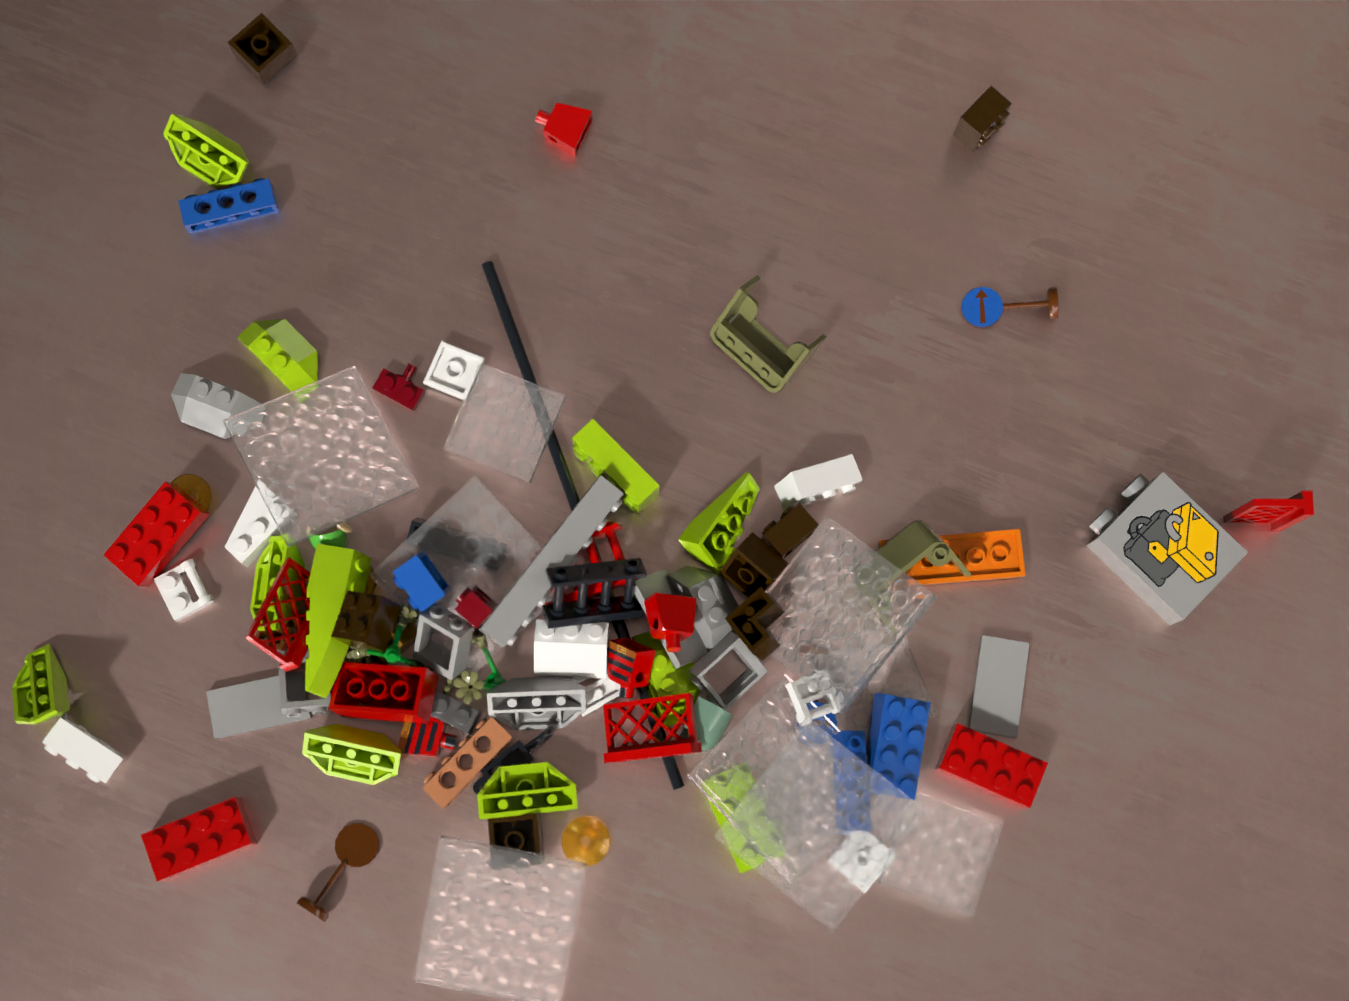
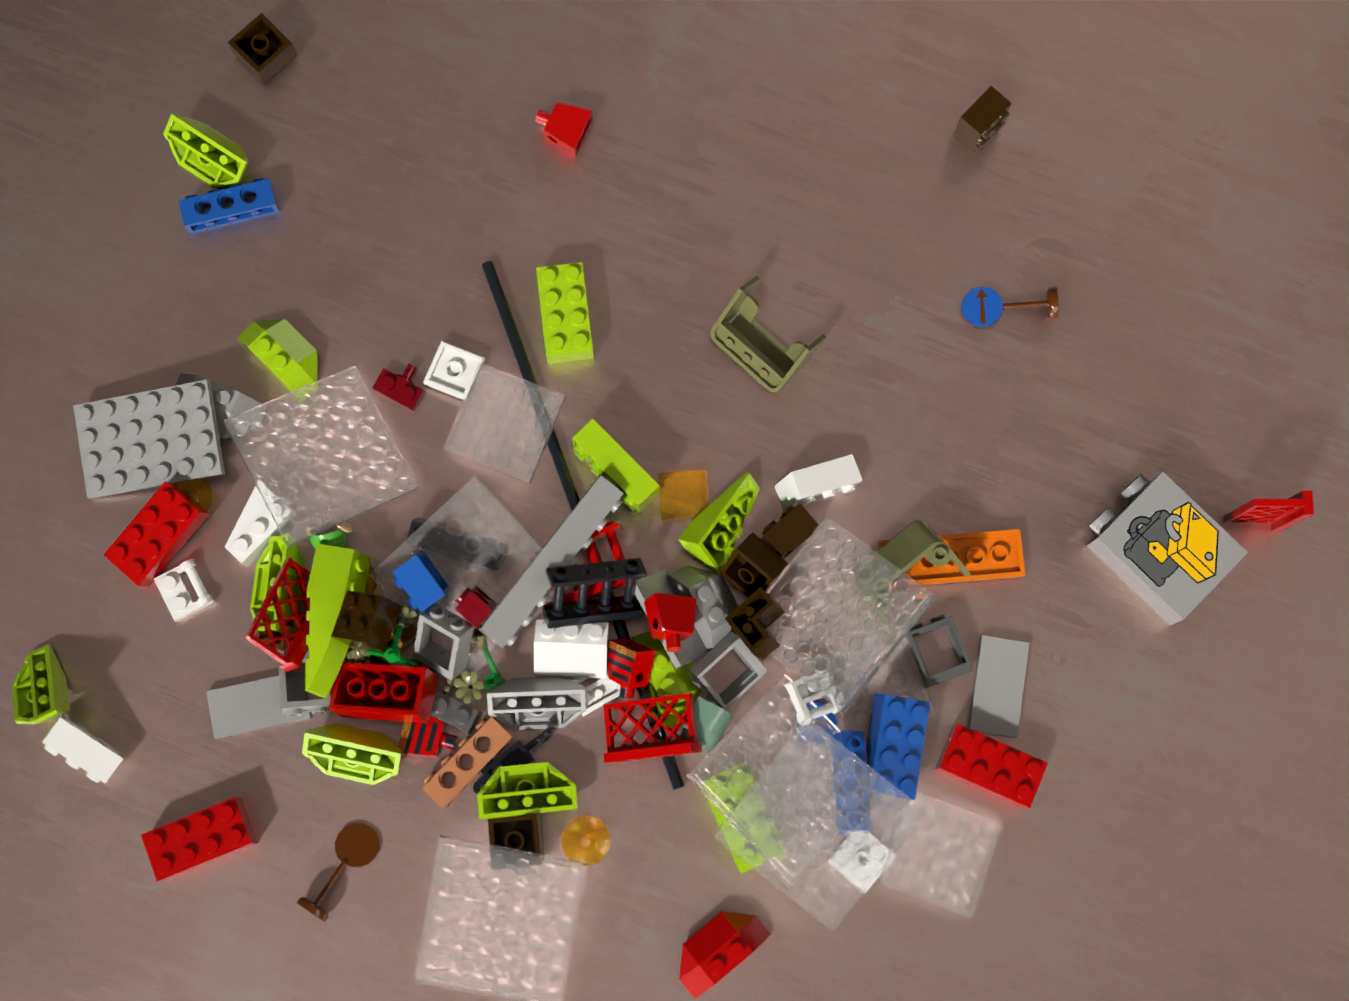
(149, 439): none -> light grey plate
(564, 313): none -> lime brick
(682, 494): none -> clear yellow plate
(719, 949): none -> red wedge
(936, 623): none -> dark grey window

